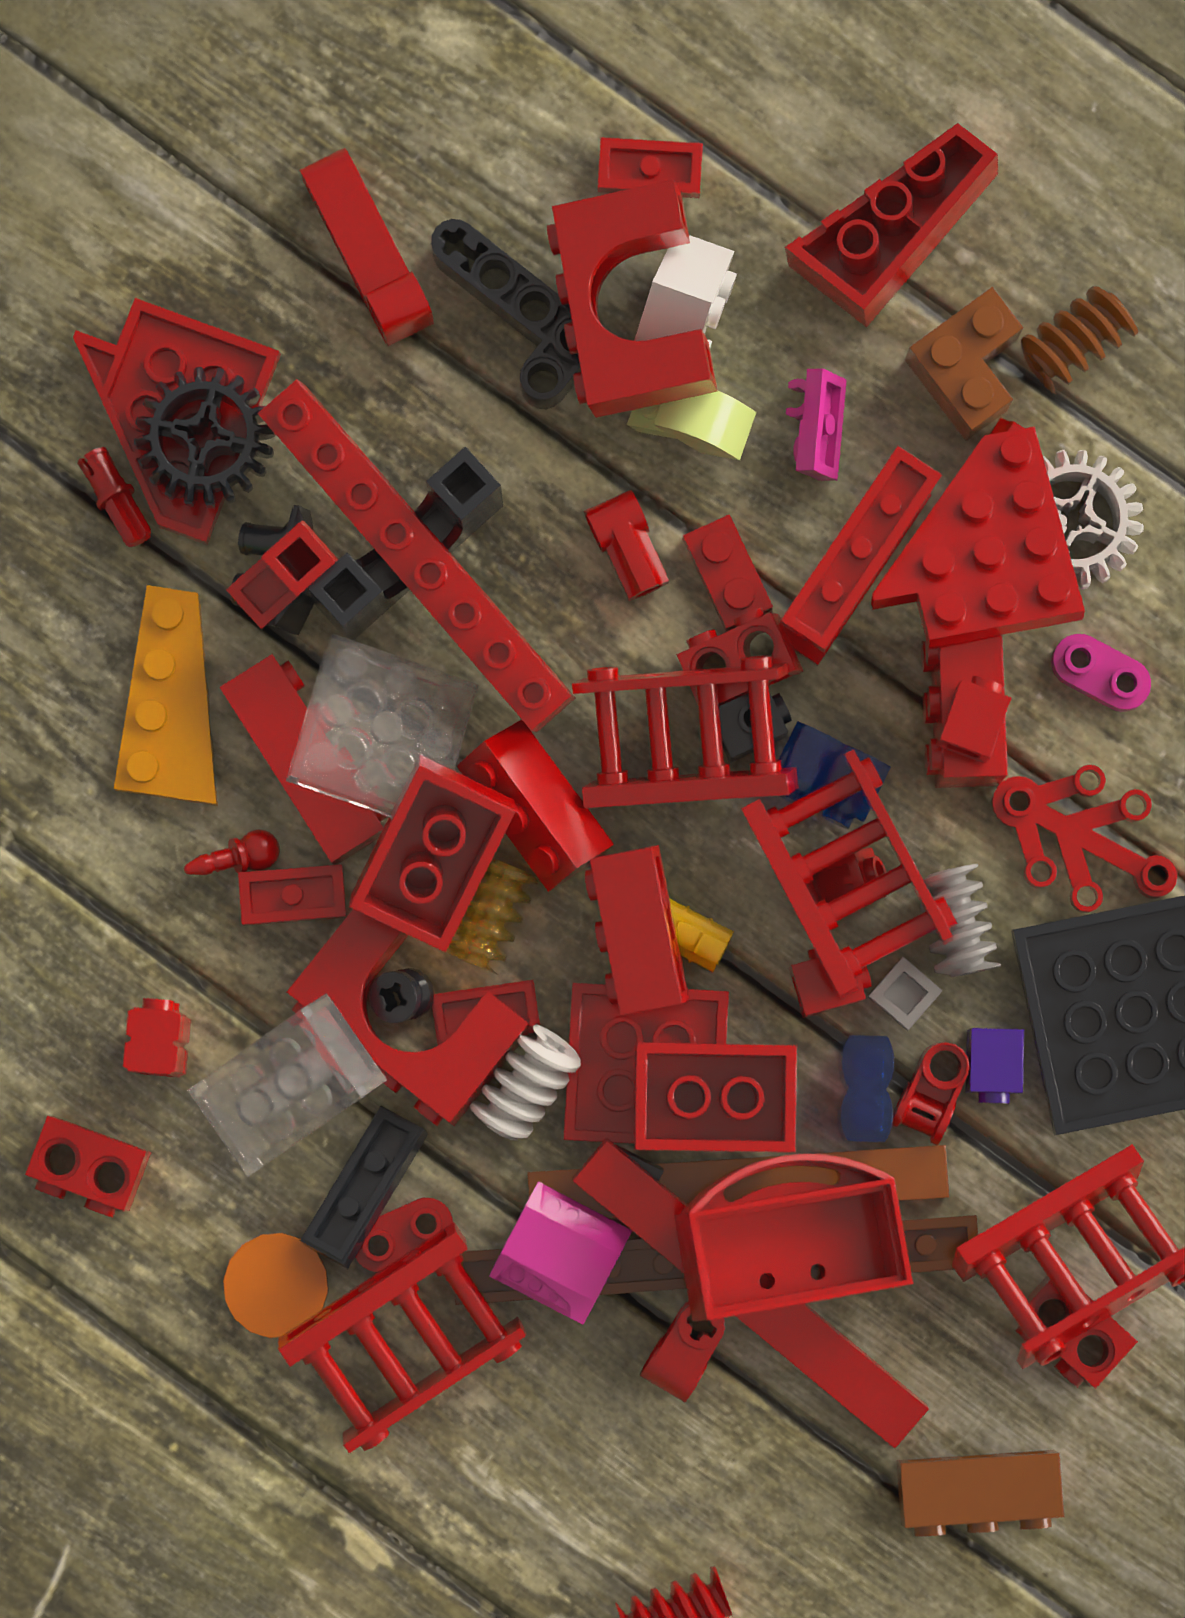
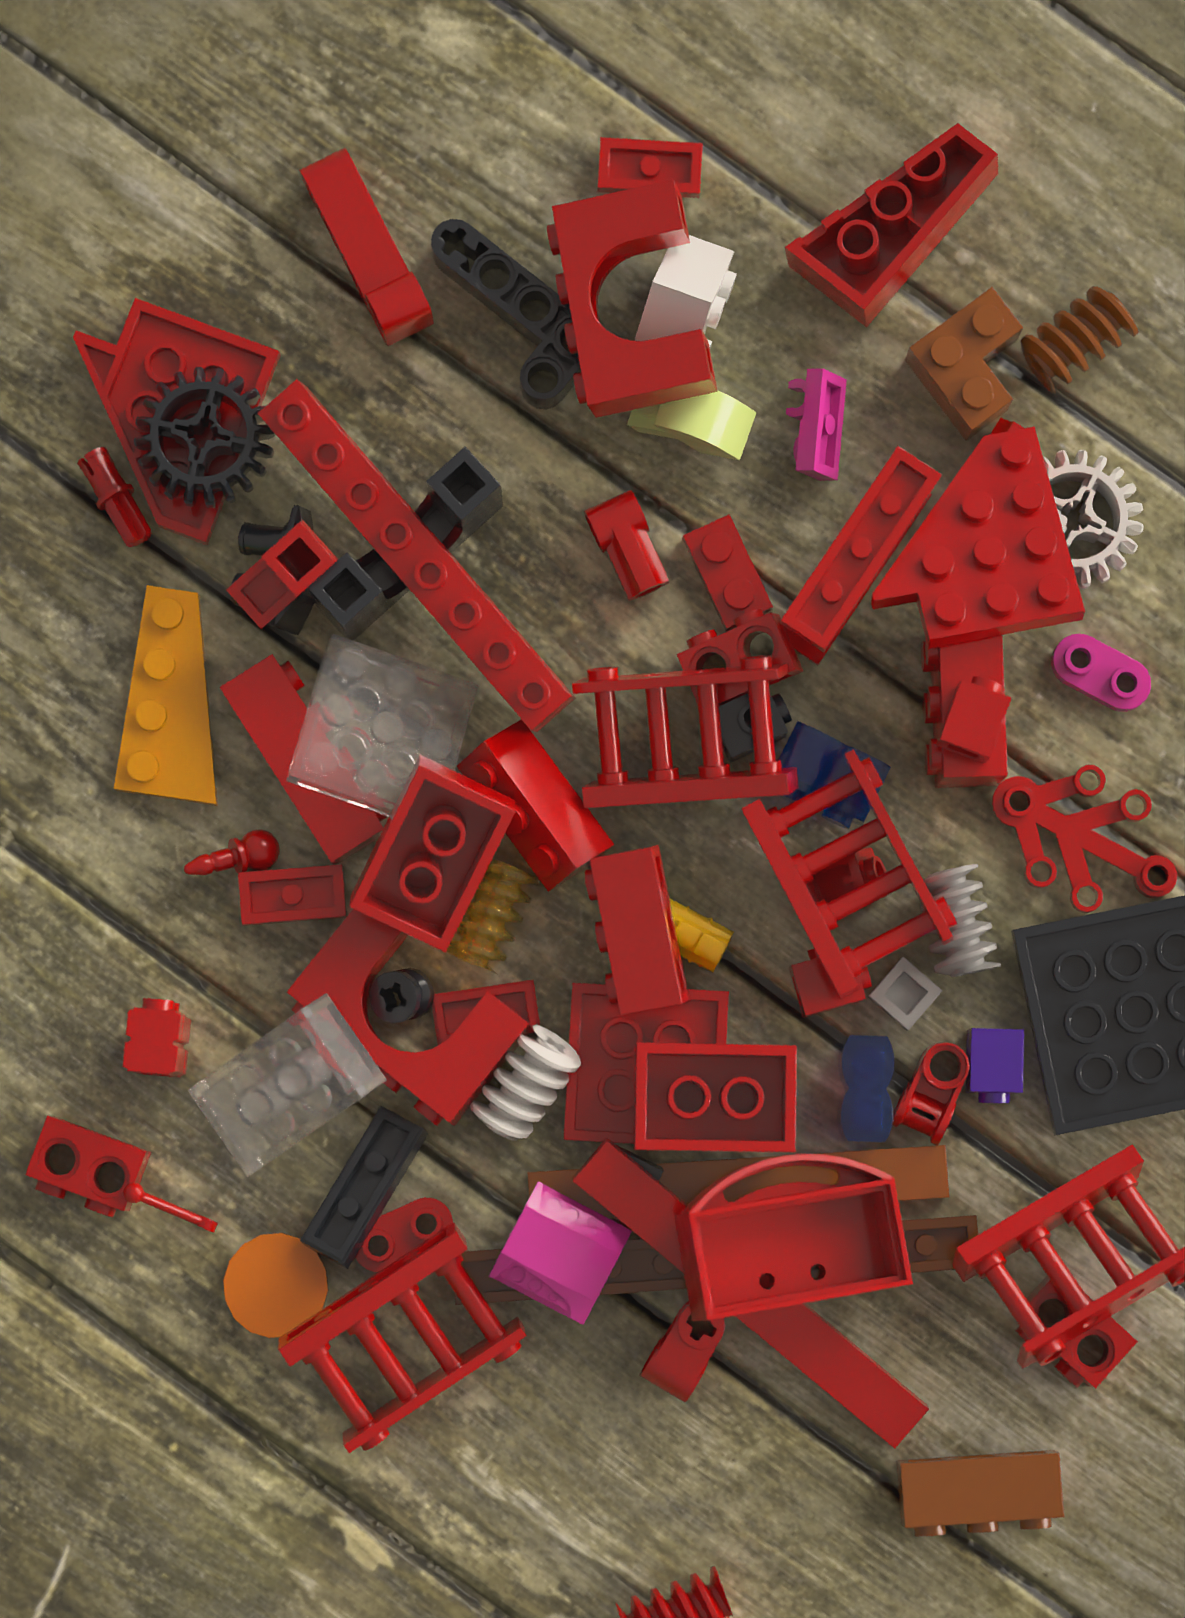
(135, 1193): none -> red hinge

